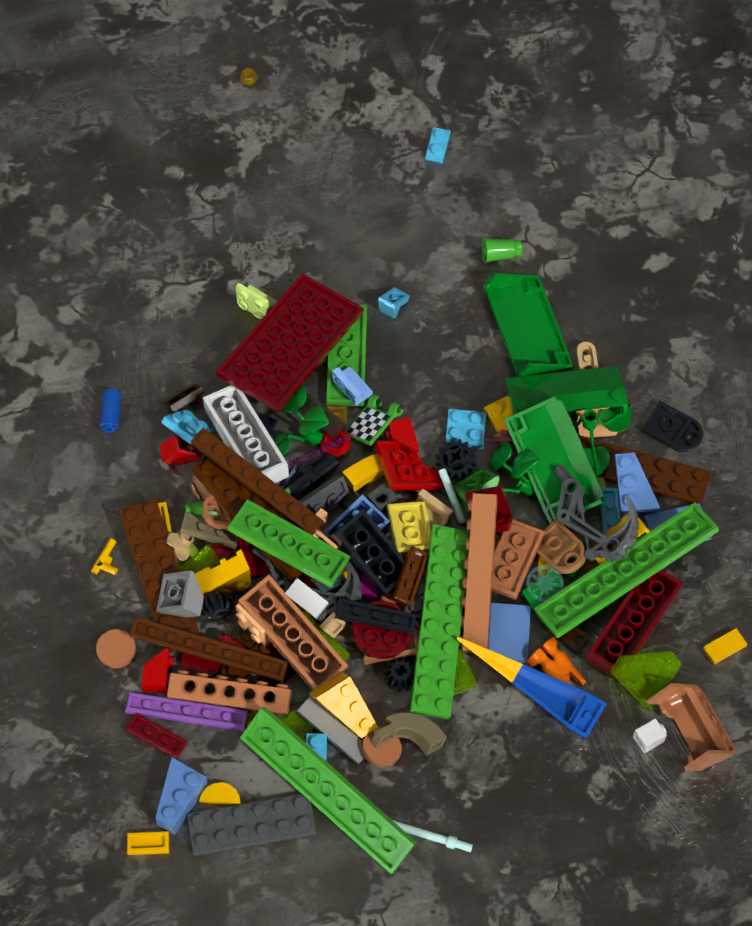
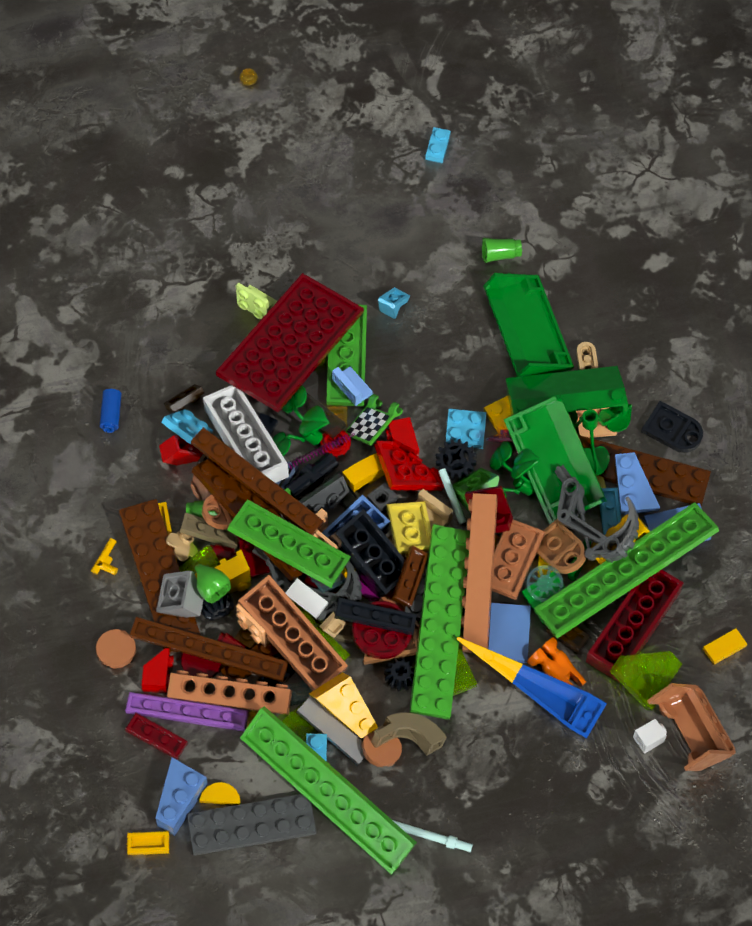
(211, 583): none -> bright green piece

